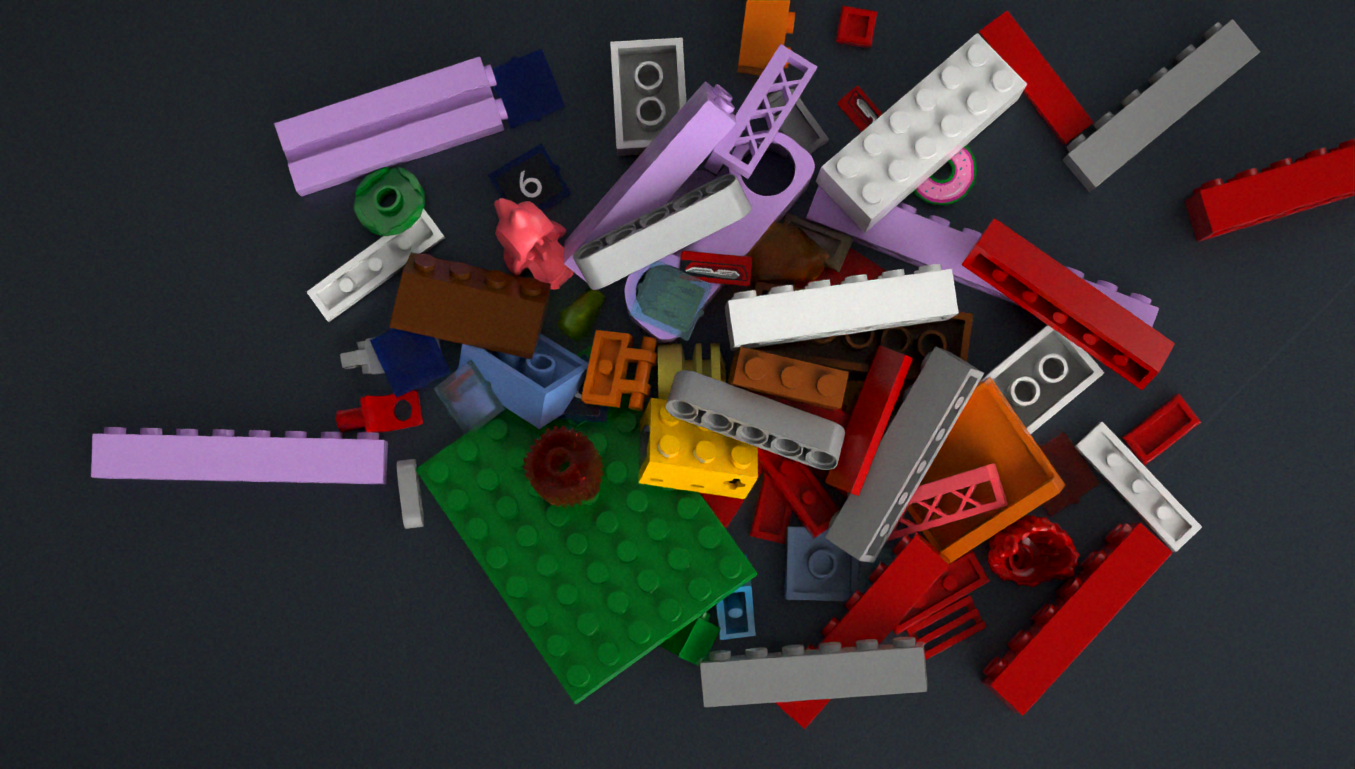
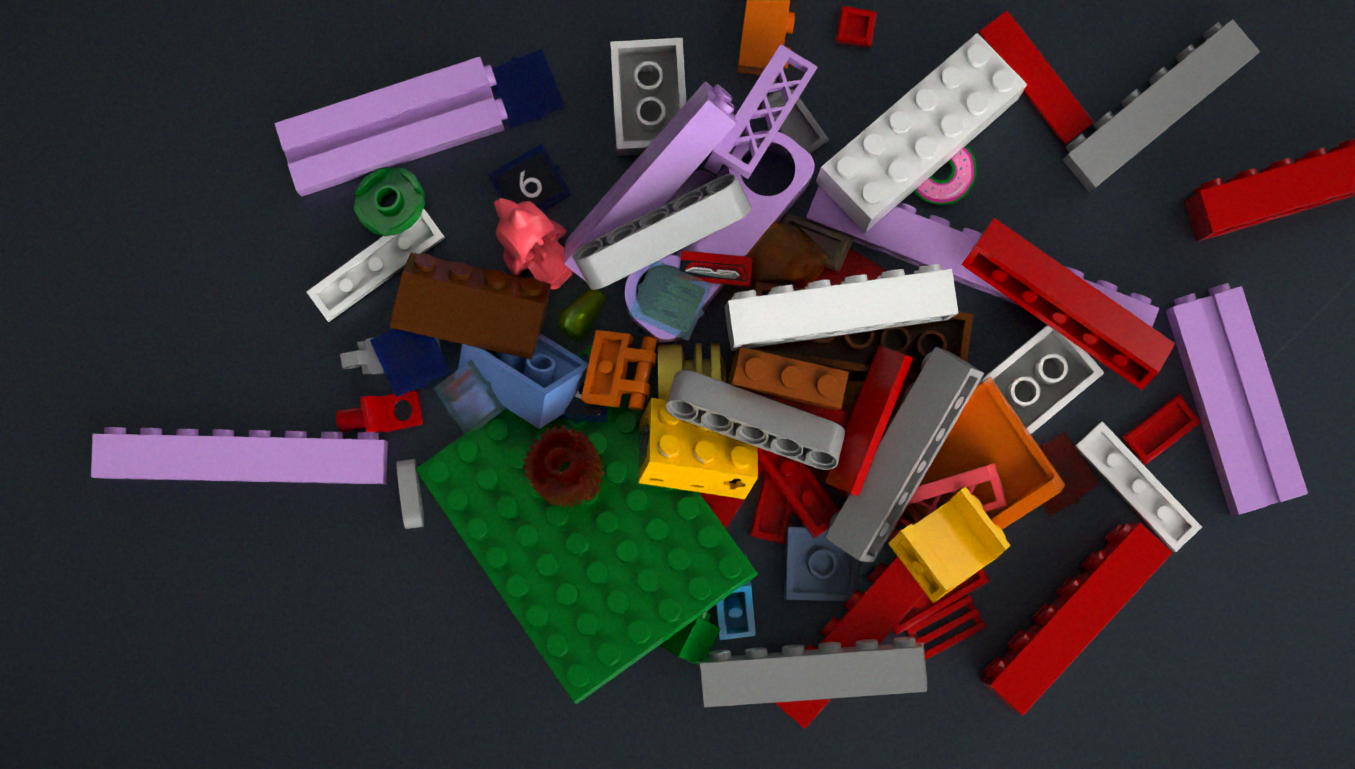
(859, 108): red sticker -> none
(949, 544): none -> yellow panel
(1032, 552): red hair -> none
(1236, 399): none -> lavender brick

